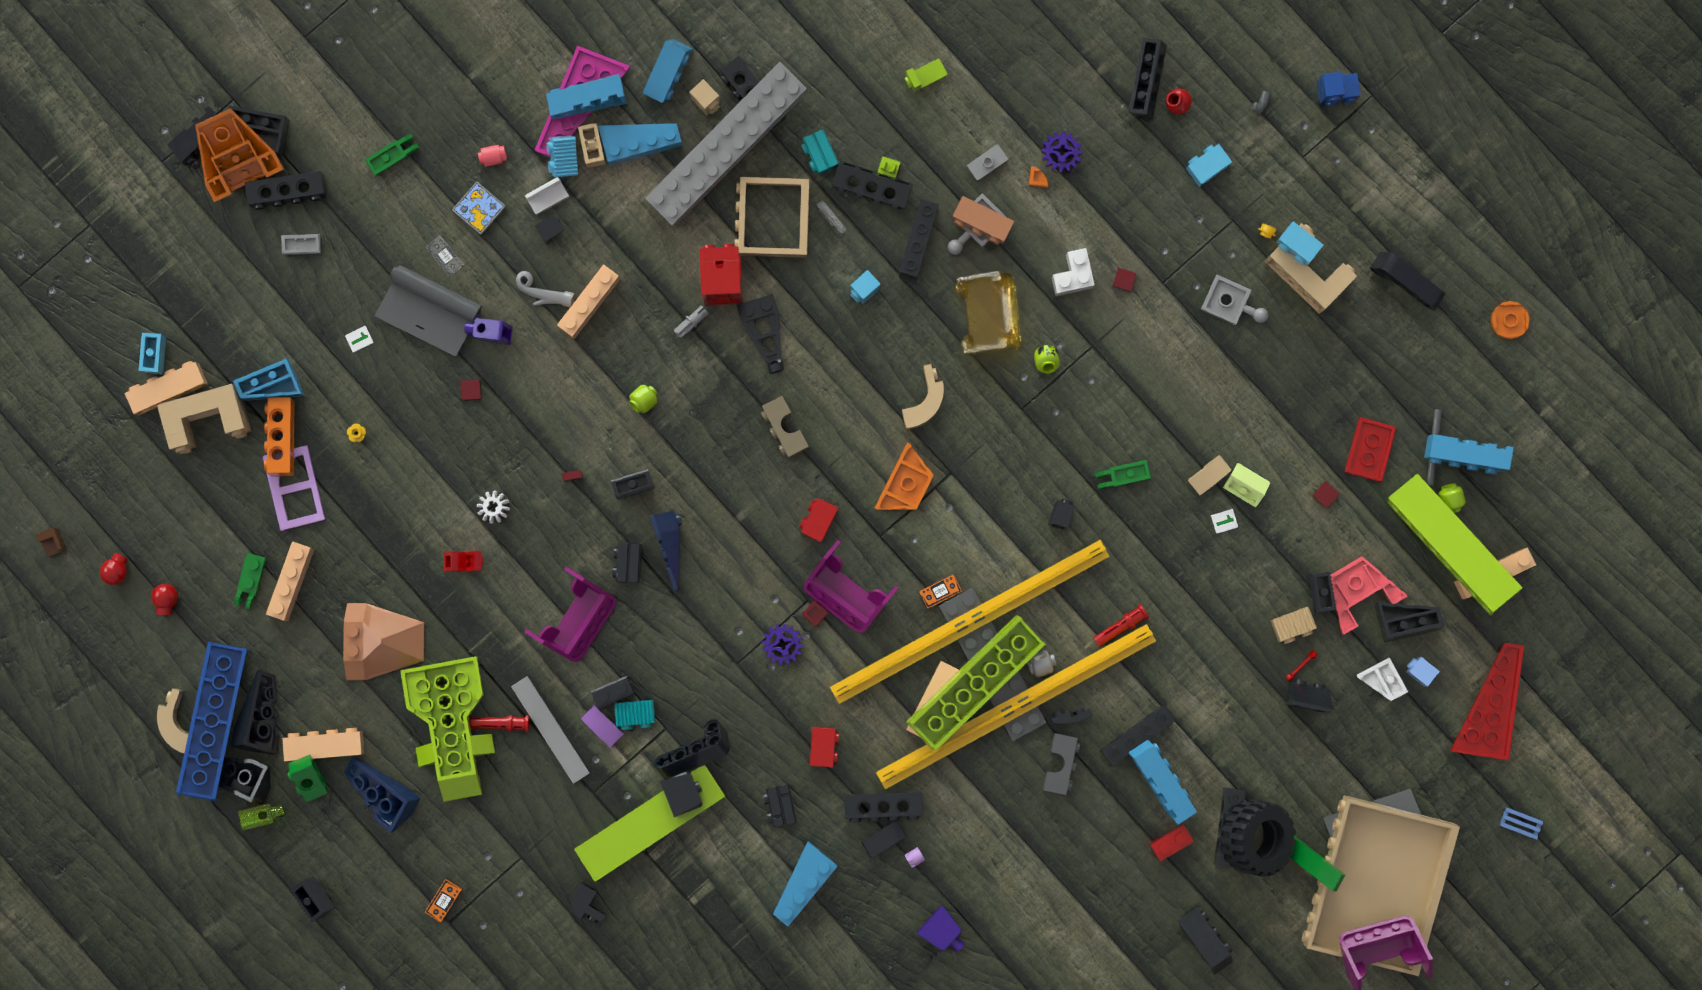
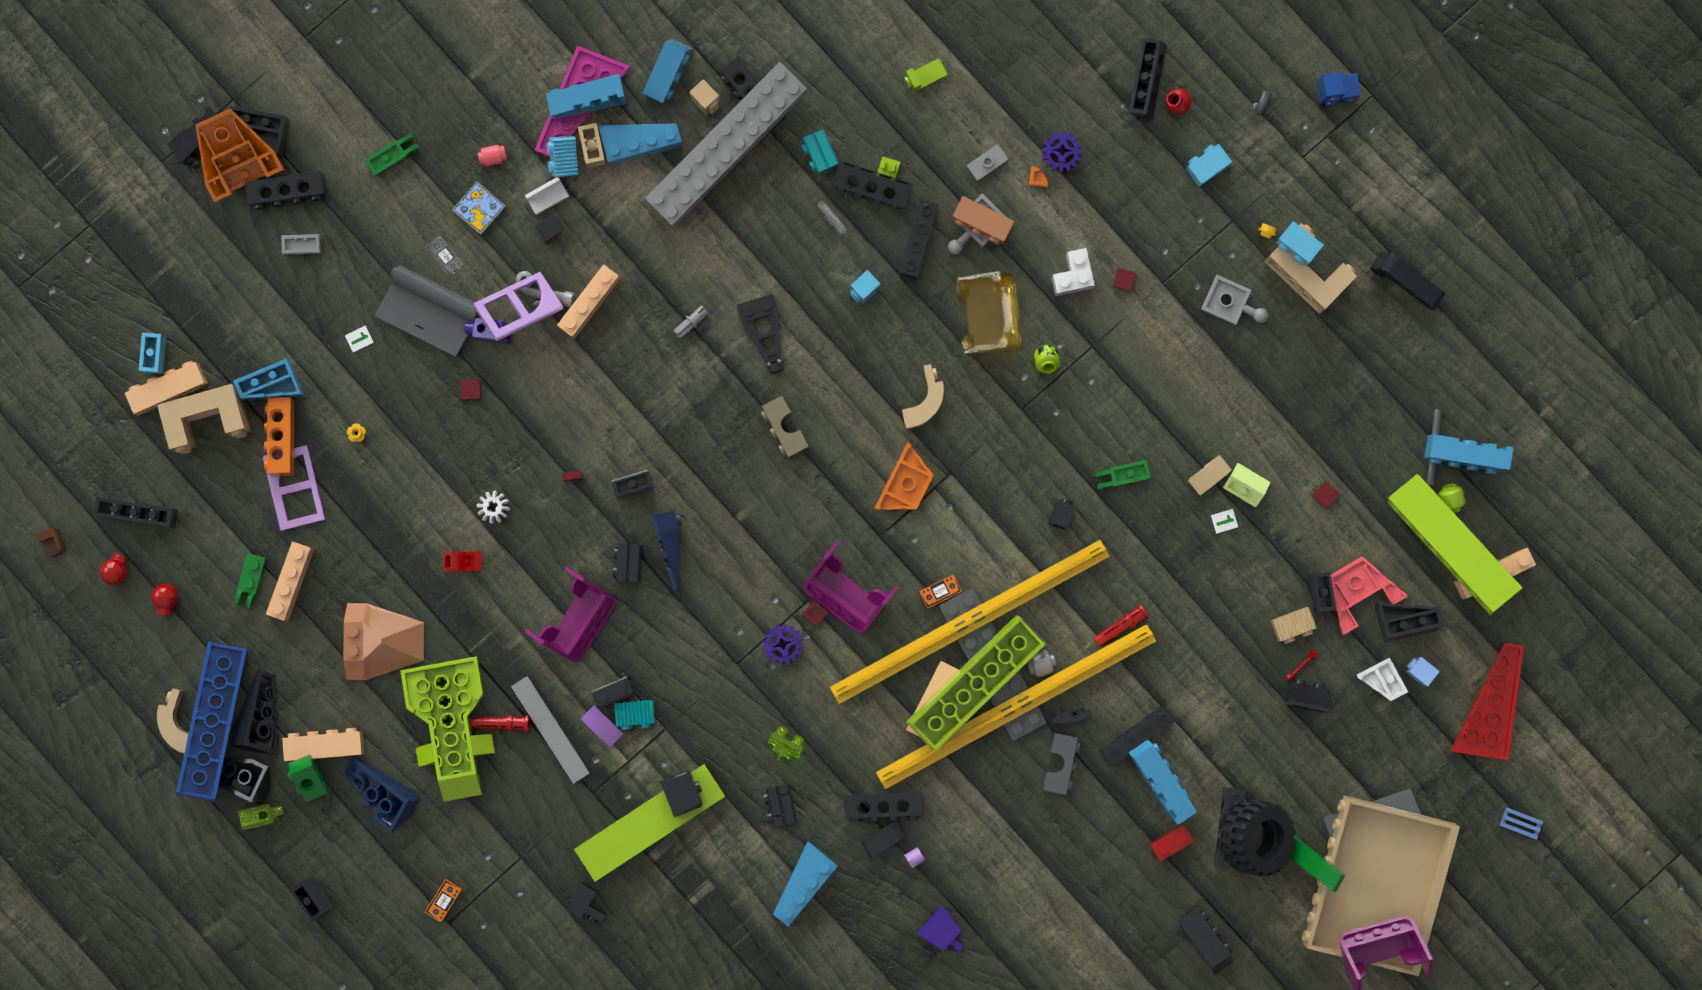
(135, 512): none -> black brick
(548, 305): none -> lavender window
(643, 398): lime head -> none
(697, 753): black beam -> none
(721, 275): red piece -> none
(740, 224): tan window -> none
(784, 746): none -> clear neon green hips
(819, 519): red brick -> none
(823, 747): red brick -> none
(1370, 449): red tile -> none
(1510, 320): orange tile -> none

